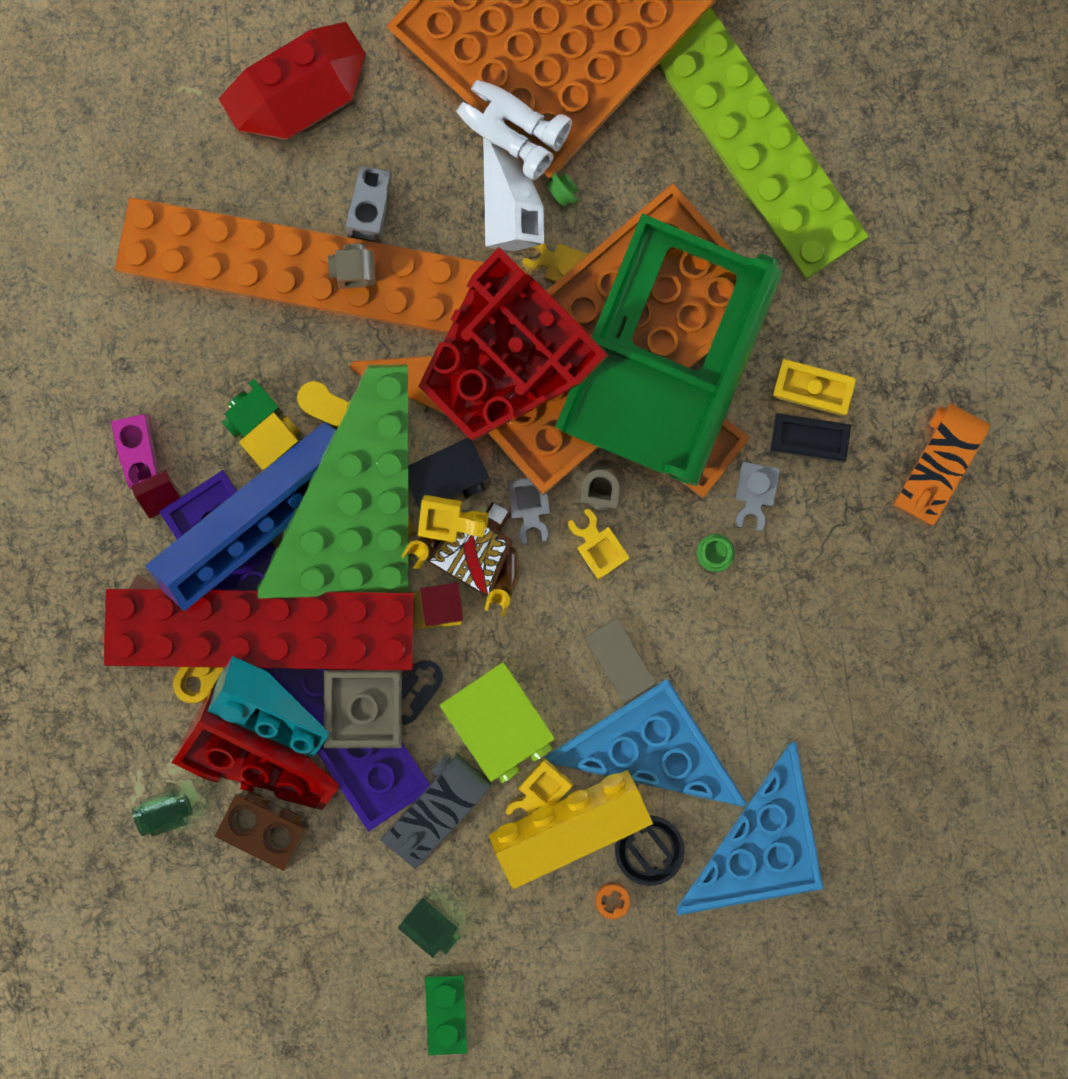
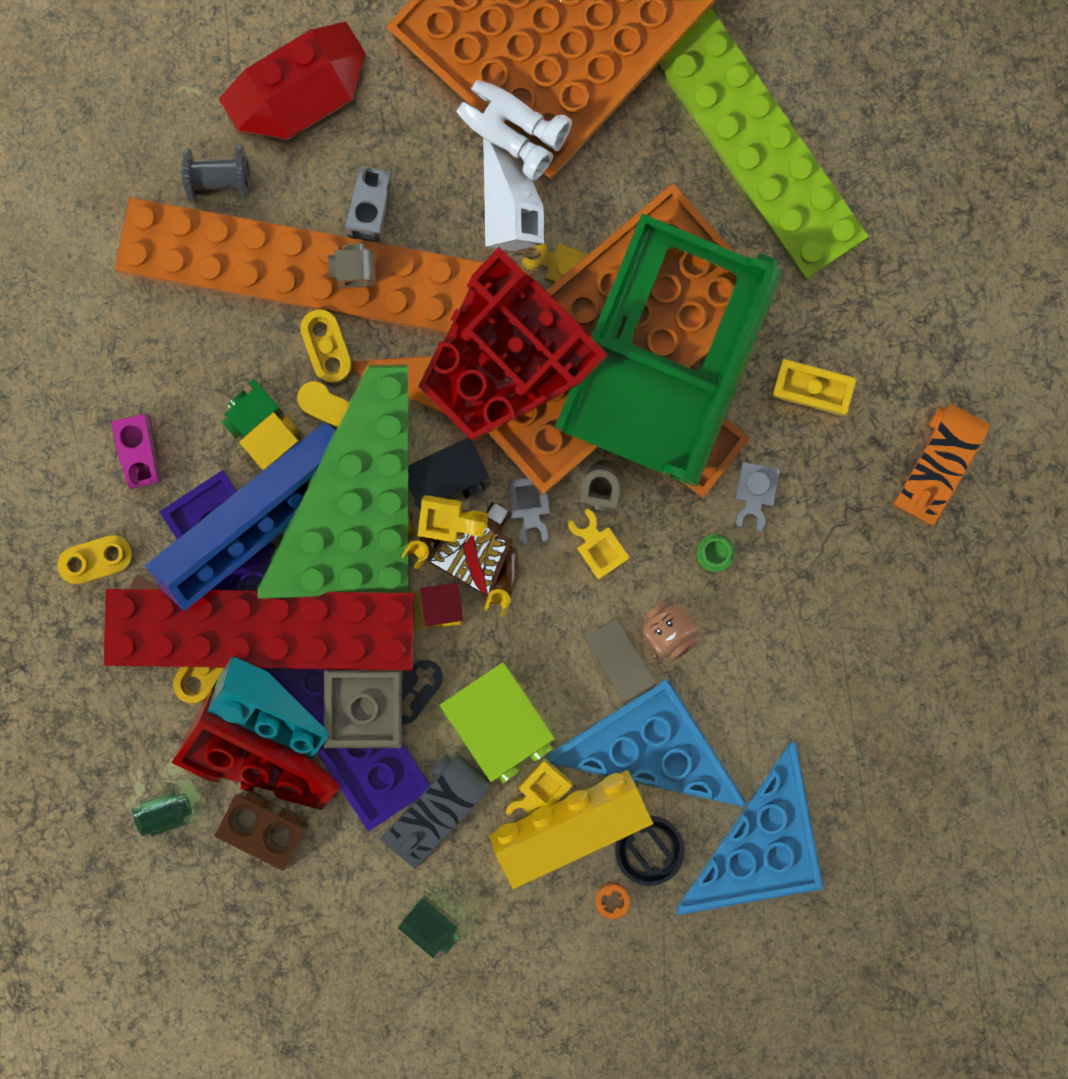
(94, 559): none -> yellow plate
(156, 493): dark red tile -> none
(215, 173): none -> dark grey hose
(327, 347): none -> yellow plate
(446, 1014): green plate -> none
(563, 189): bright green plate -> none
(670, 630): none -> nougat head
(810, 438): black tile -> none

